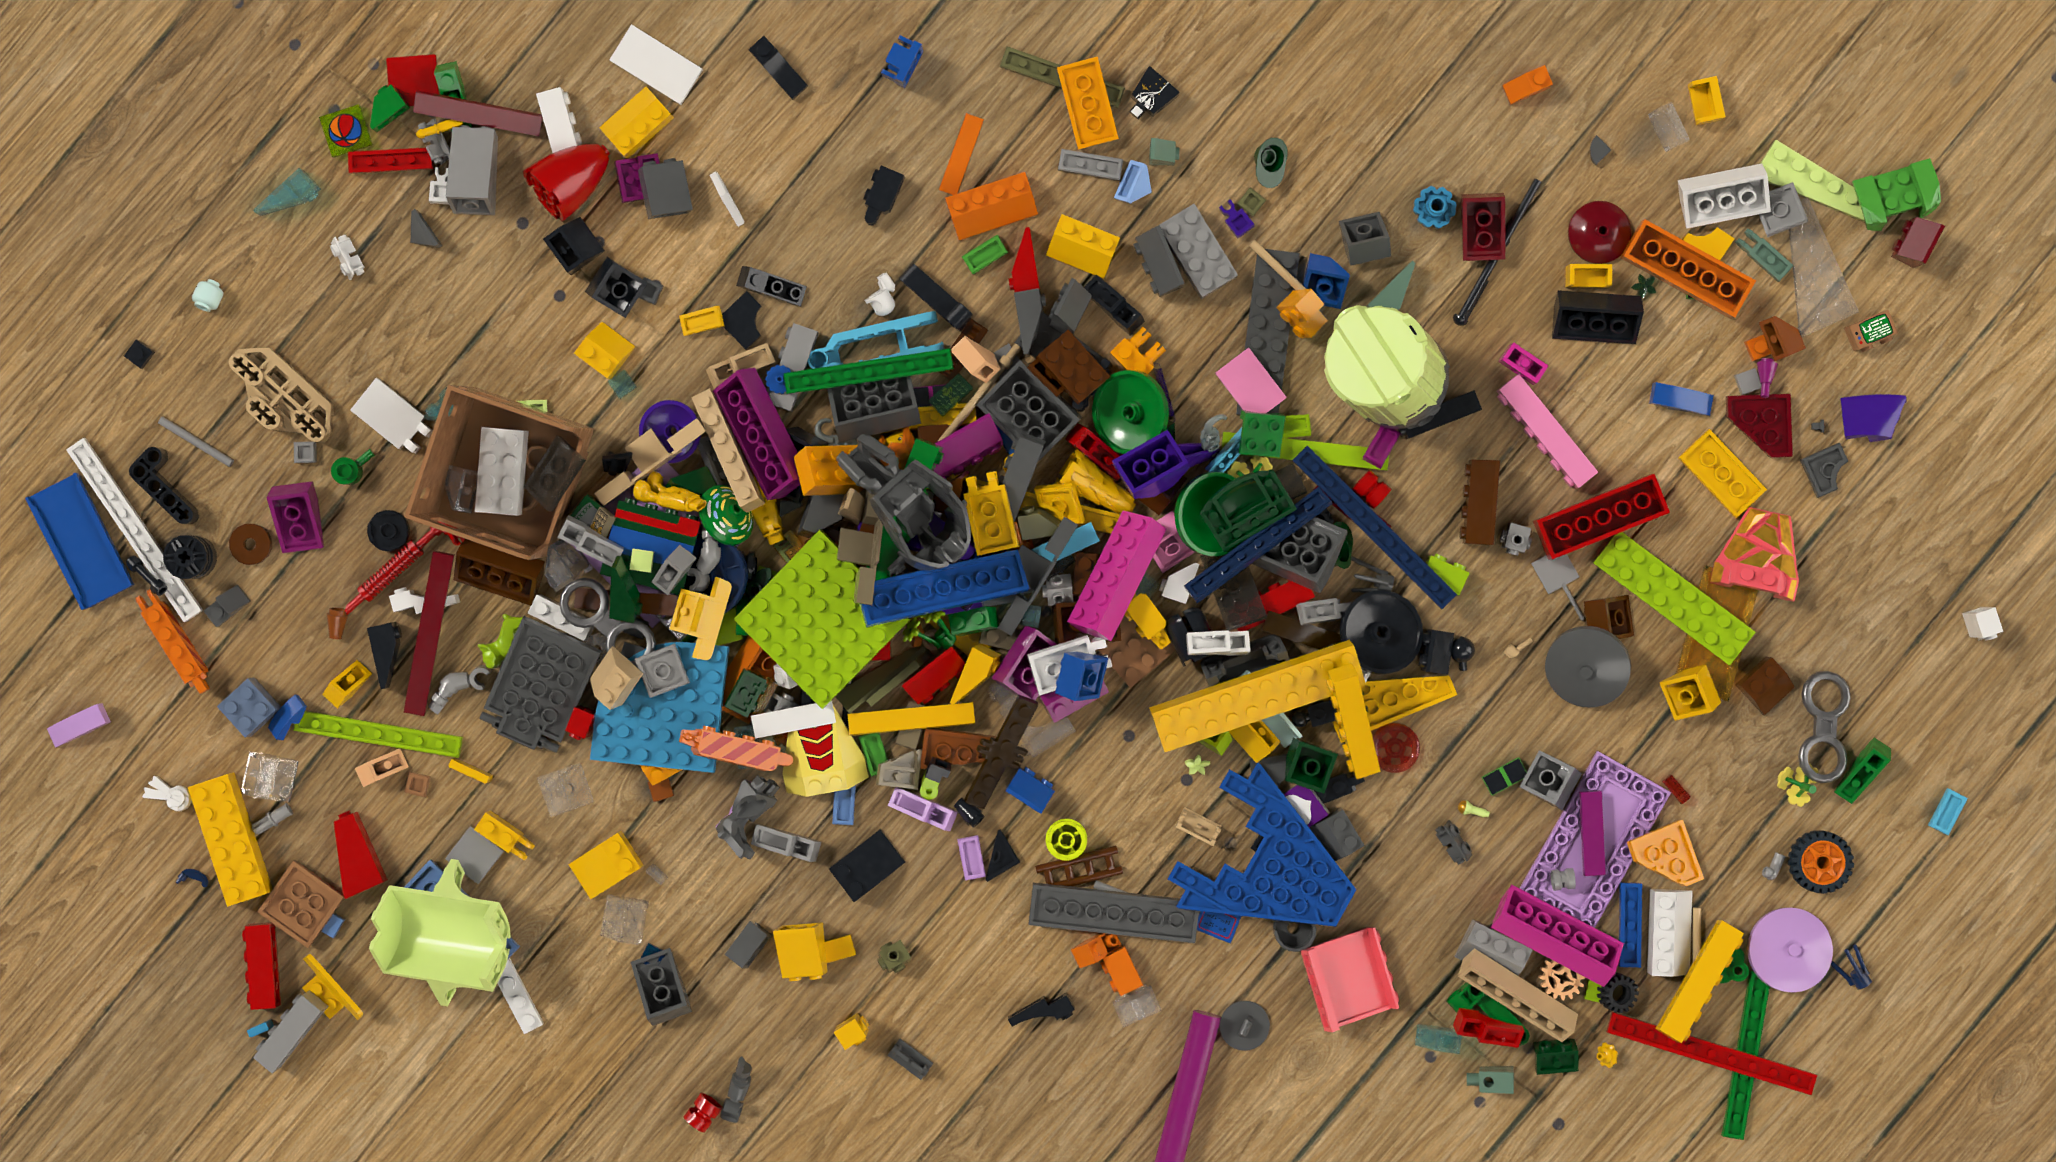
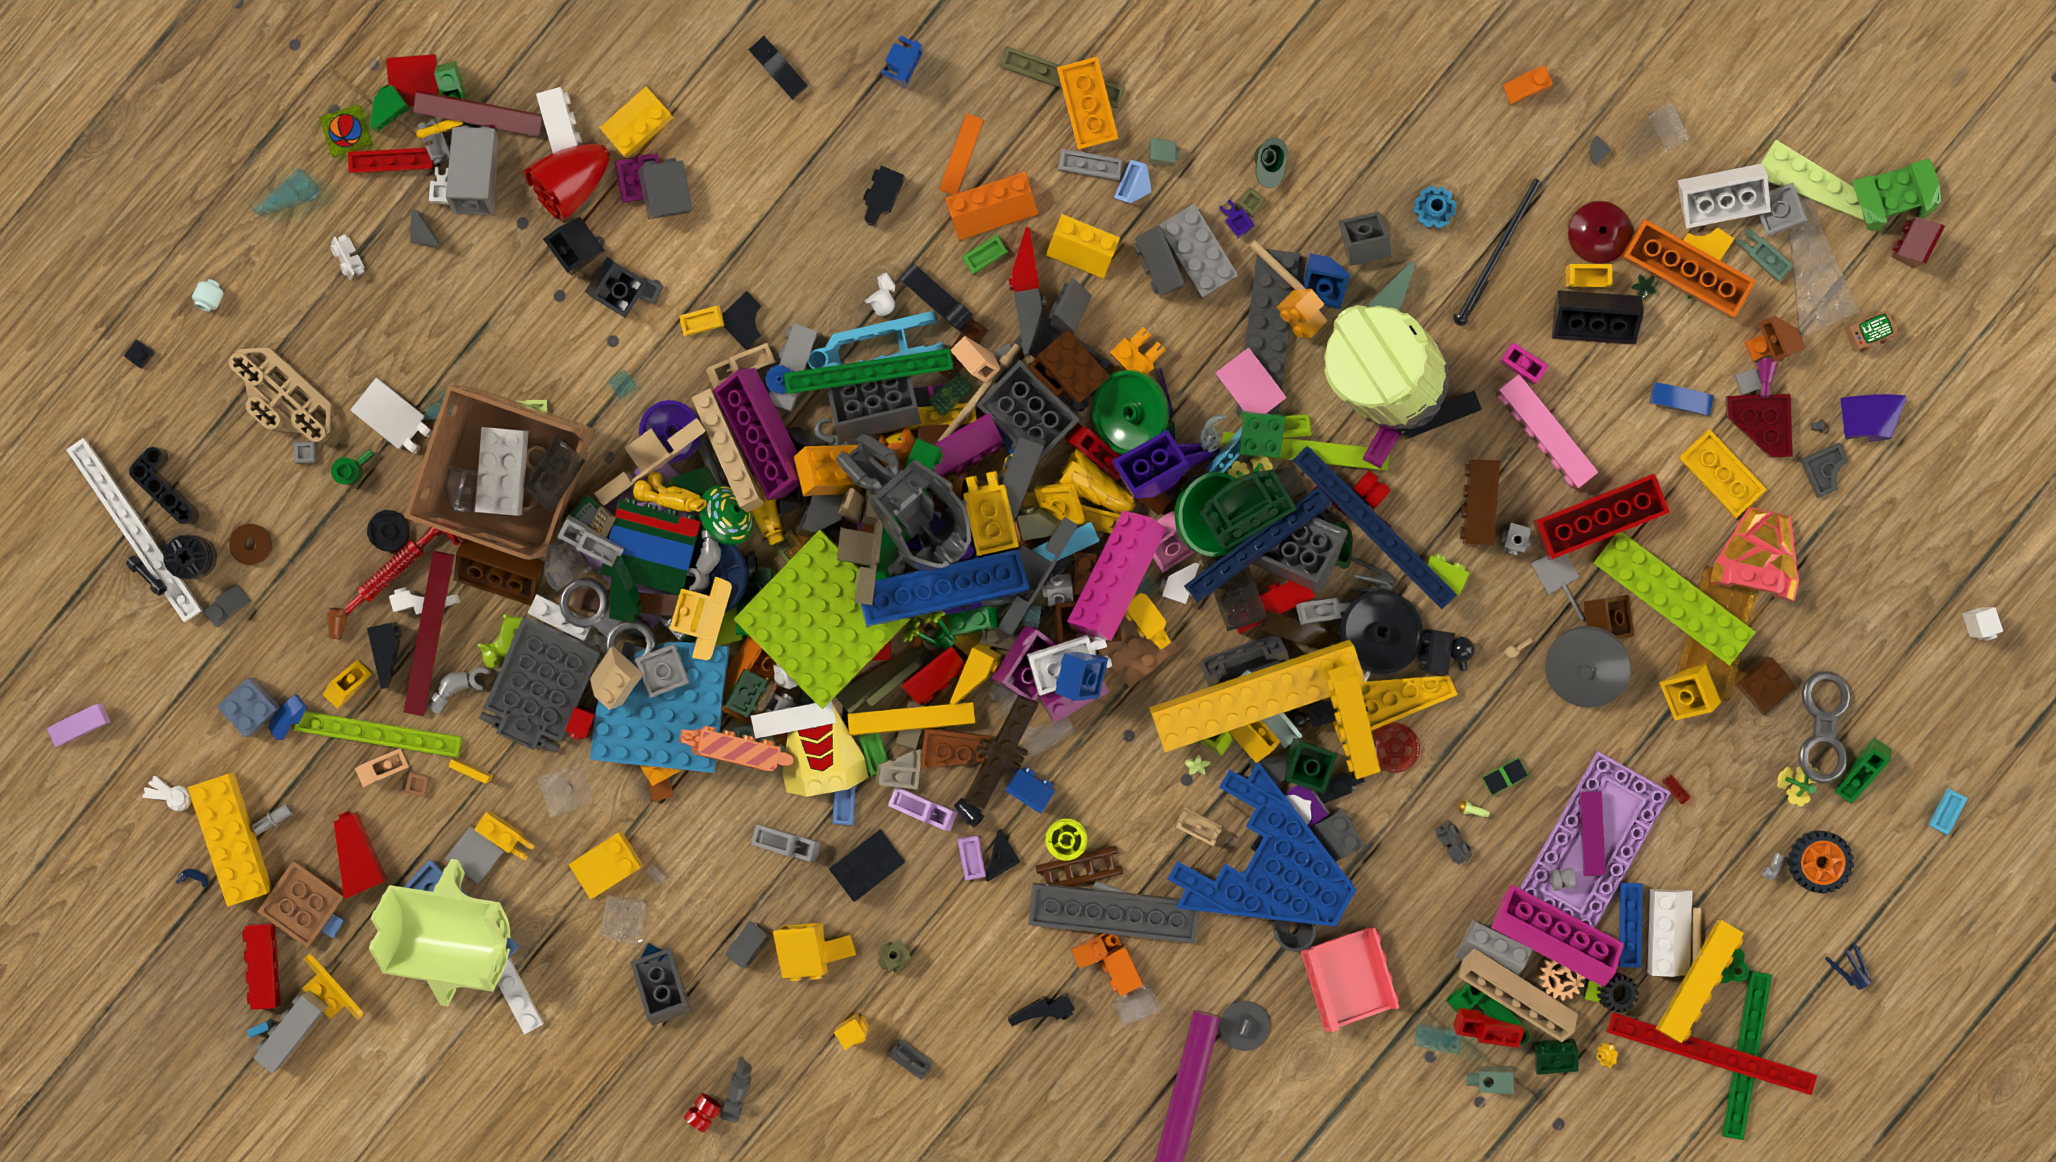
(79, 542): blue ladder -> none
(174, 642): orange hinge -> none
(196, 441): light grey bar -> none
(269, 777): clear slope -> none
(296, 516): magenta slope -> none
(604, 350): yellow slope -> none
(616, 462): black piece -> none
(641, 560): yellowish green tile -> none
(656, 64): white tile -> none
(673, 569): light grey slope -> none
(727, 199): white tile -> none
(750, 803): dark grey hips -> none
(771, 285): black slope -> none
(932, 777): leg -> none
(1114, 305): black slope -> none
(1152, 94): black torso -> none
(1178, 631): black cylinder -> none
(1218, 643): white slope -> none
(1218, 925): blue sticker -> none
(1483, 226): dark red slope -> none
(1550, 780): dark grey slope -> none
(1668, 853): light orange plate -> none
(1706, 100): yellow panel -> none
(1790, 949): lavender dish -> none

